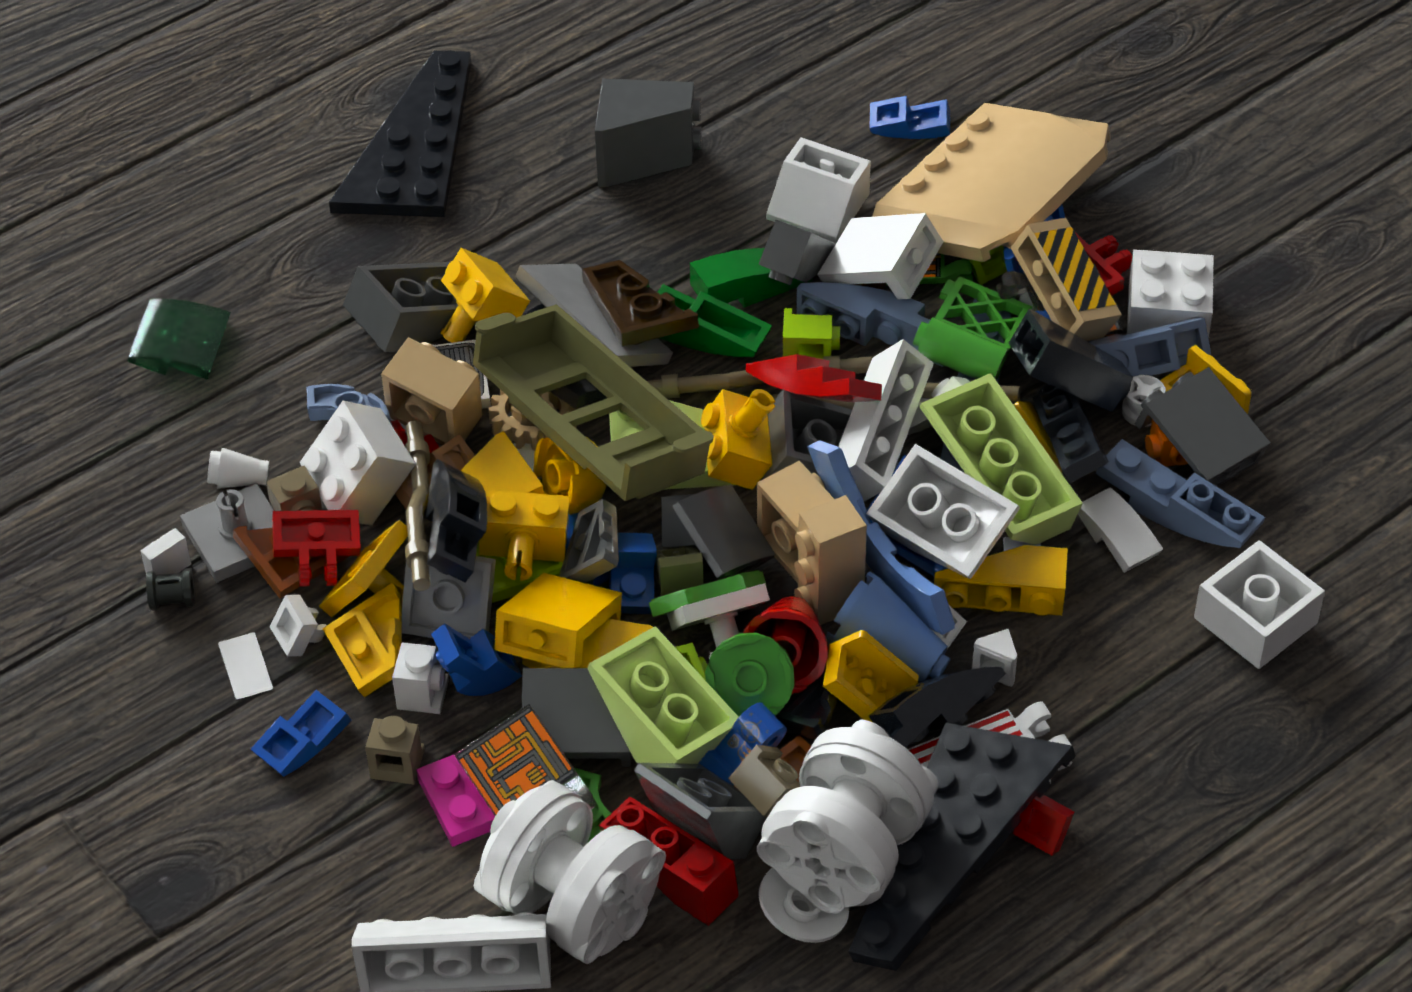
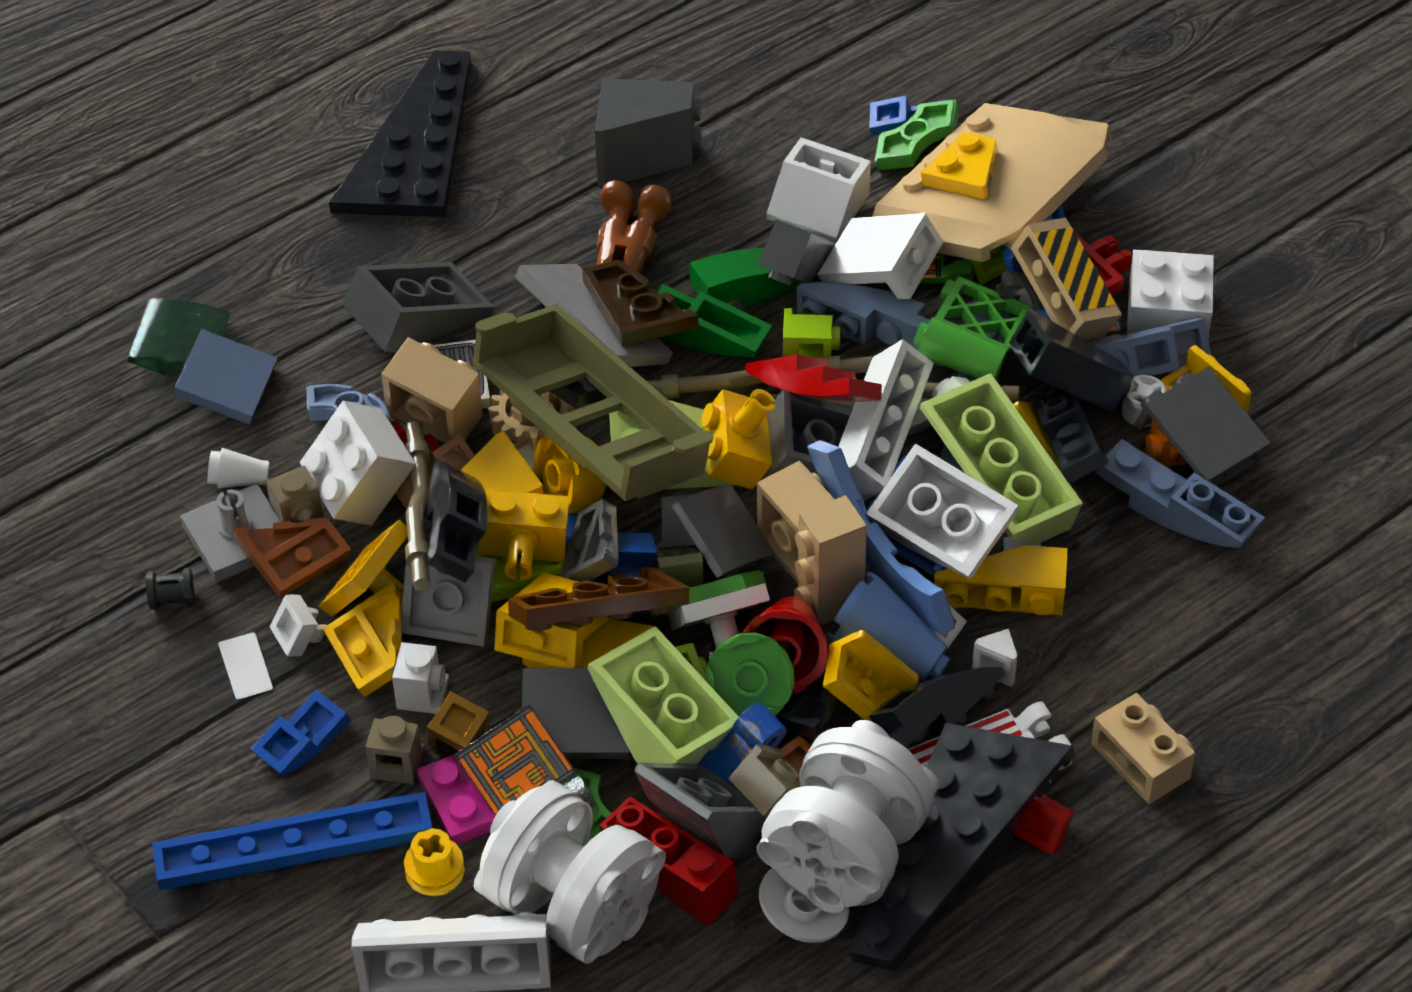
(166, 554): white tile -> none
(225, 376): none -> sand blue tile
(290, 841): none -> blue plate
(316, 534): red hinge -> none
(434, 863): none -> yellow piece
(457, 723): none -> pearl gold panel
(474, 662): blue brick -> none
(480, 292): yellow brick -> none
(588, 599): none -> reddish brown wing
(634, 242): none -> dark orange piece
(904, 144): none -> bright green tile
(963, 166): none -> yellow wing
(1120, 527): white slope -> none
(1143, 748): none -> tan brick
(1259, 604): white brick -> none

